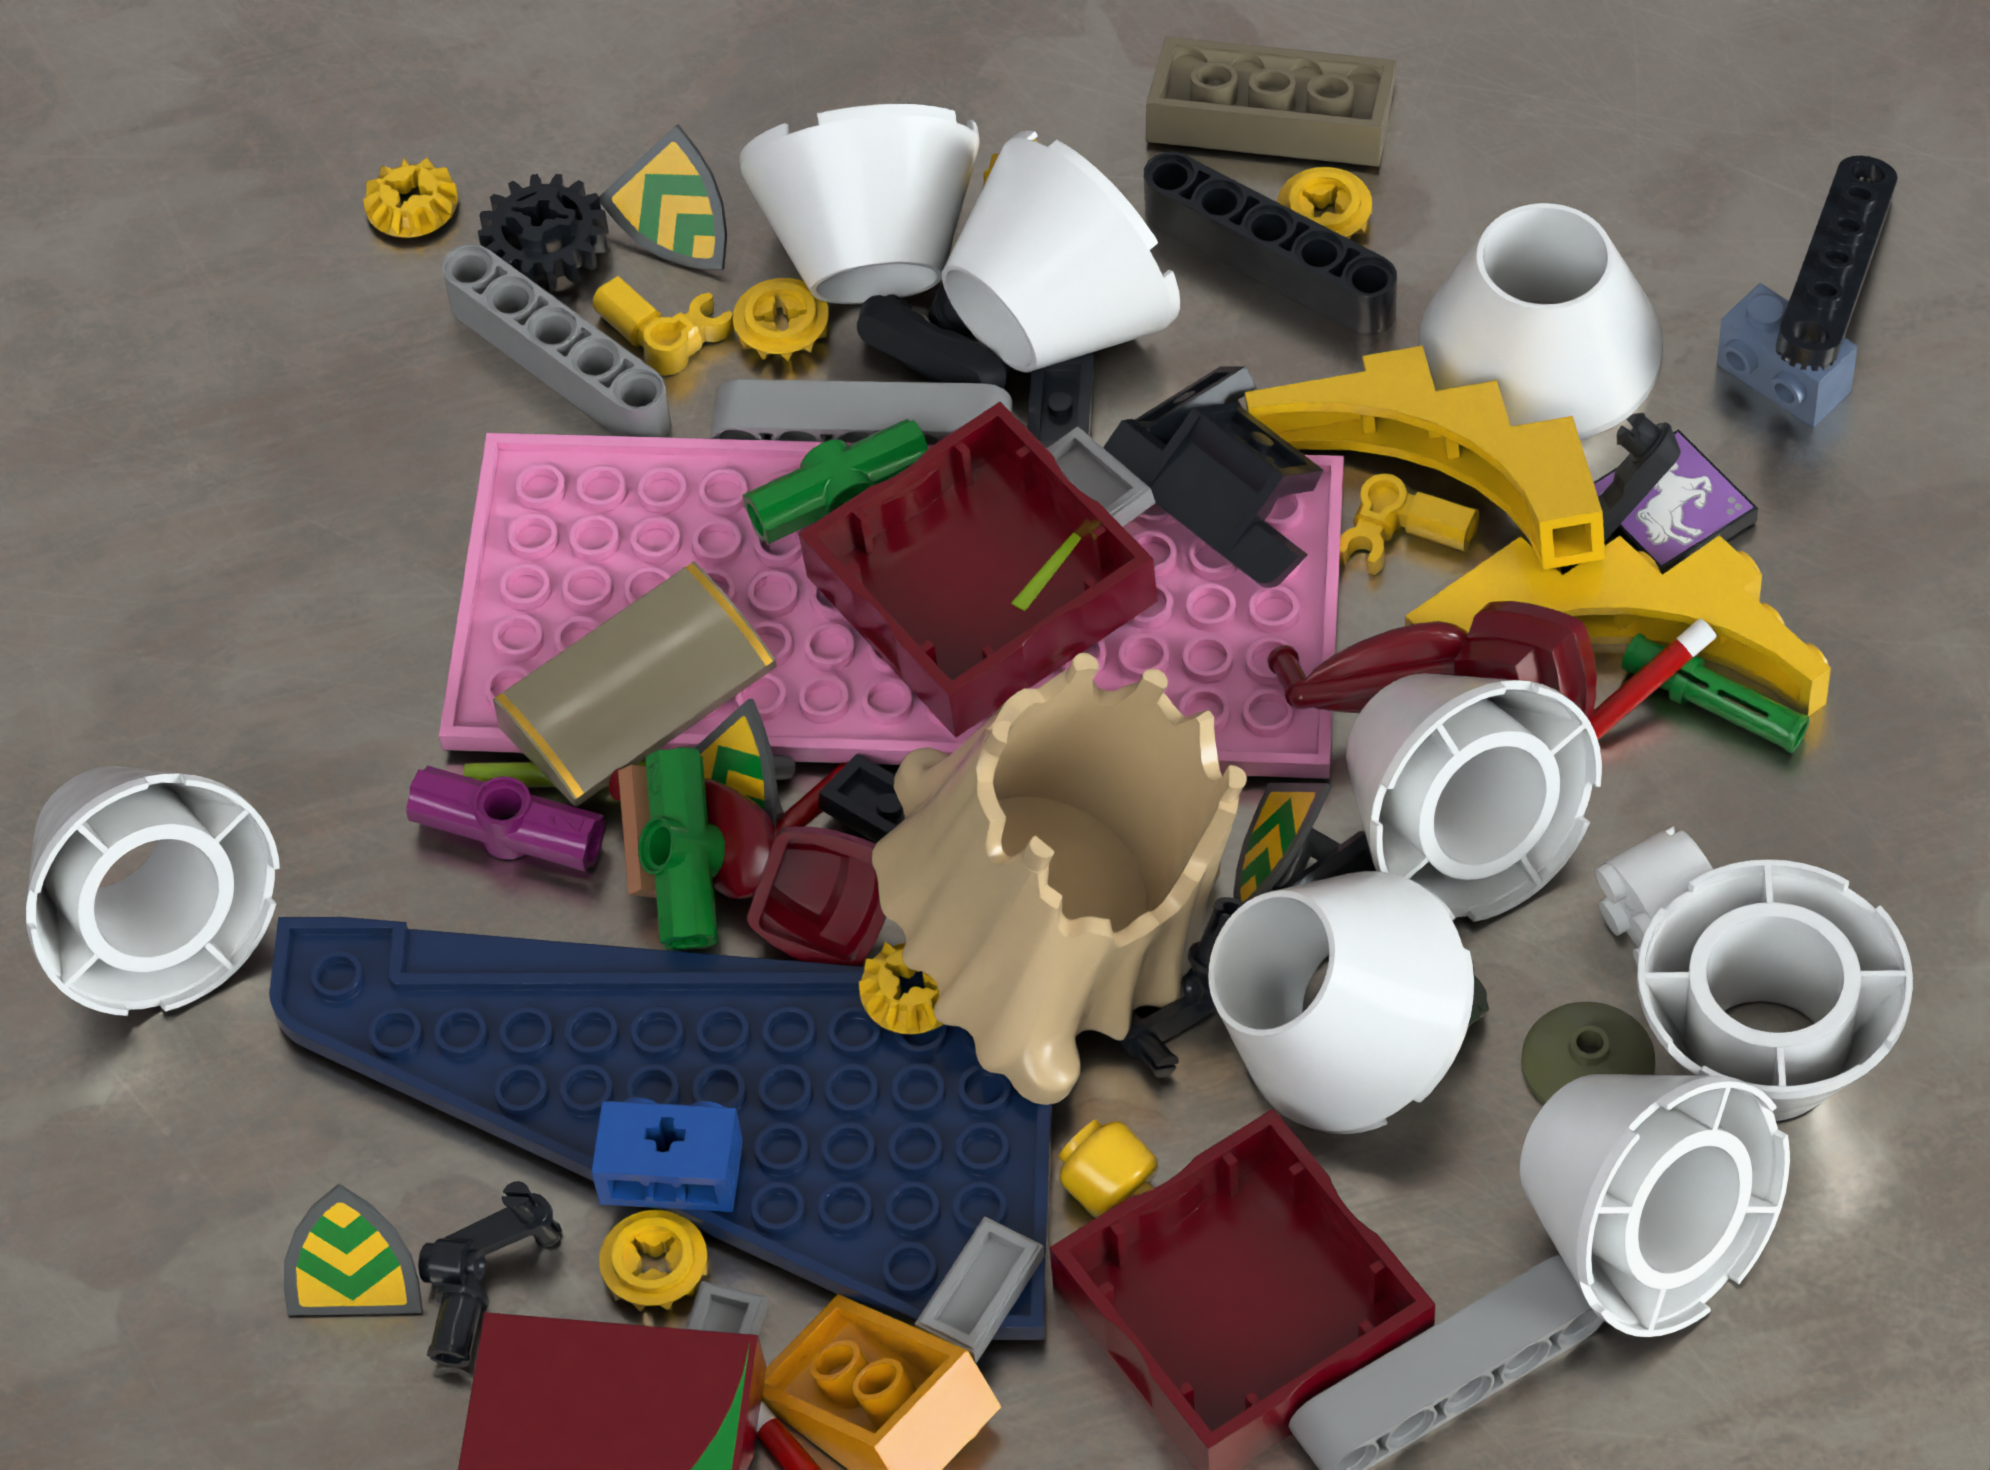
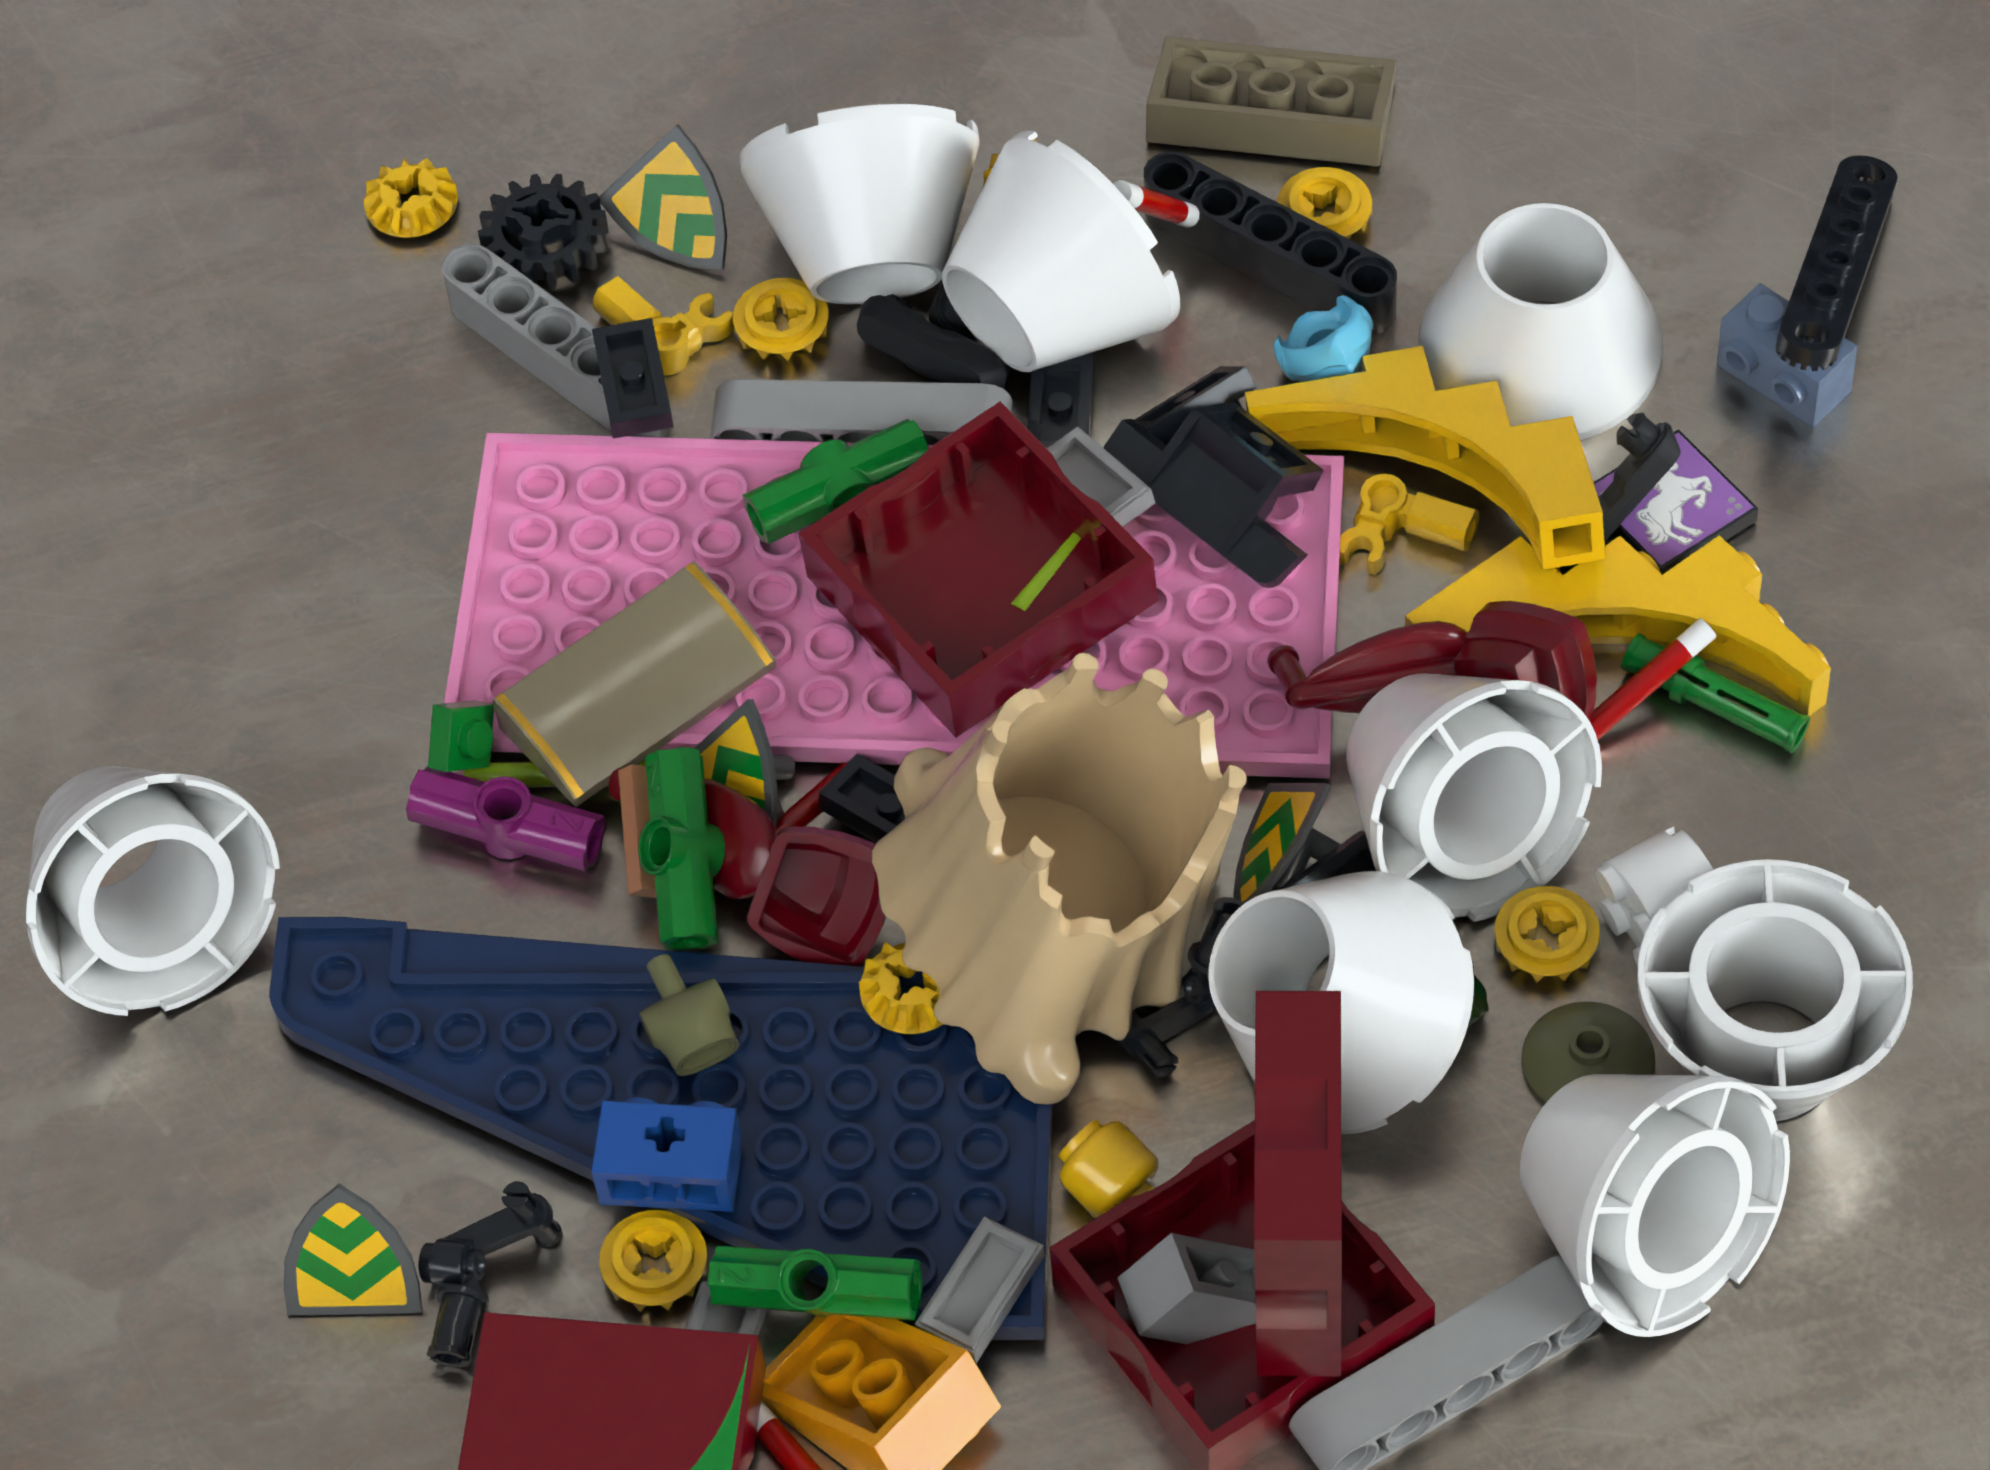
(461, 735): none -> green plate
(632, 378): none -> black plate
(688, 1023): none -> olive piece
(854, 1288): none -> green piece
(1158, 204): none -> red bar
(1190, 1289): none -> light grey slope
(1298, 1183): none -> dark red tile
(1326, 342): none -> medium azure hair
(1560, 912): none -> yellow gear

